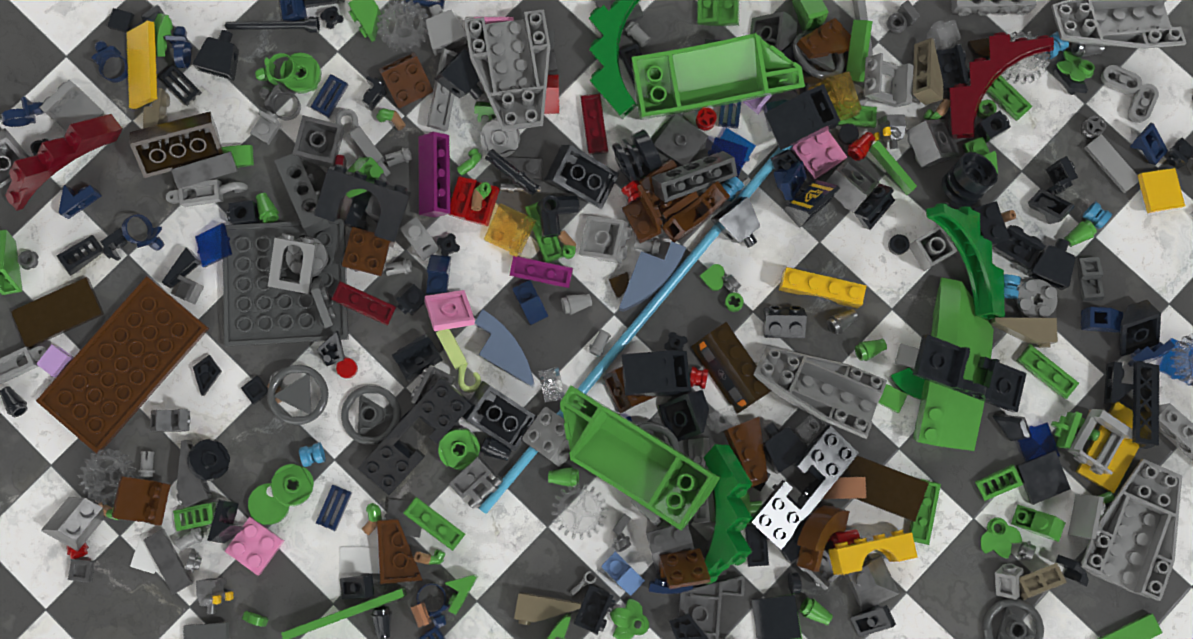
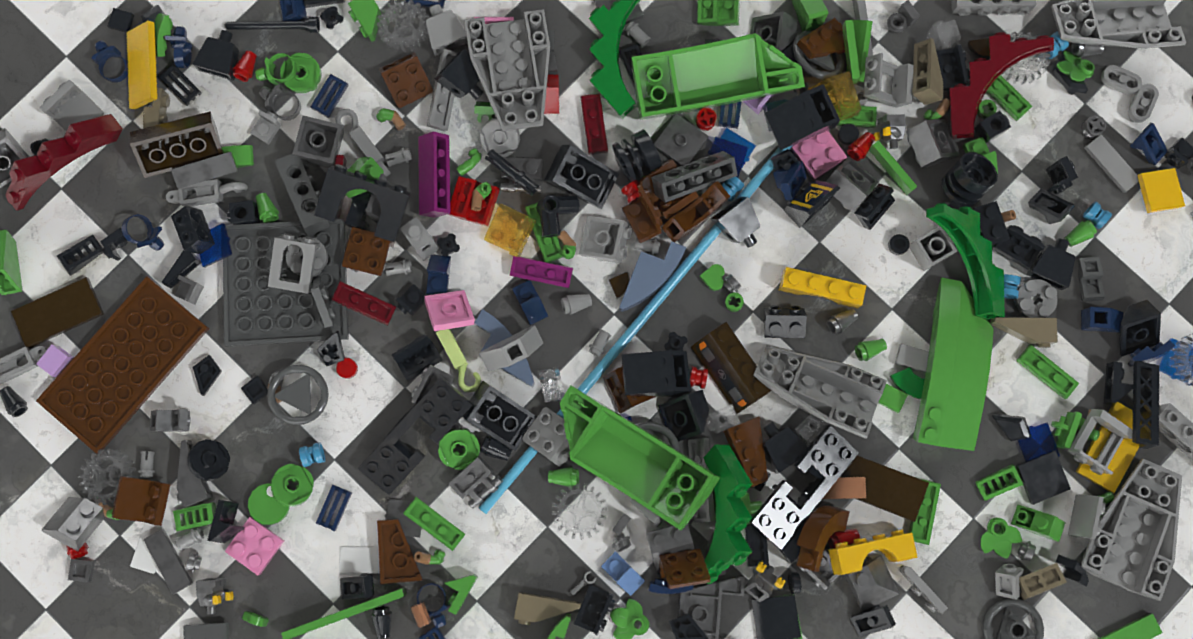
(23, 116): dark blue piece -> none
(24, 256): flat silver plate -> none
(73, 204): dark blue slope -> none
(193, 230): none -> black brick
(244, 68): none -> red cone
(370, 414): dark grey piece -> none
(374, 95): black bracket -> none
(374, 514): bright green arm -> none
(512, 349): none -> light grey slope
(763, 582): none -> flat silver piece
(815, 611): bright green cone -> none
(851, 50): none -> bright green tile
(919, 587): none -> light grey hinge
(946, 364): black plate -> none

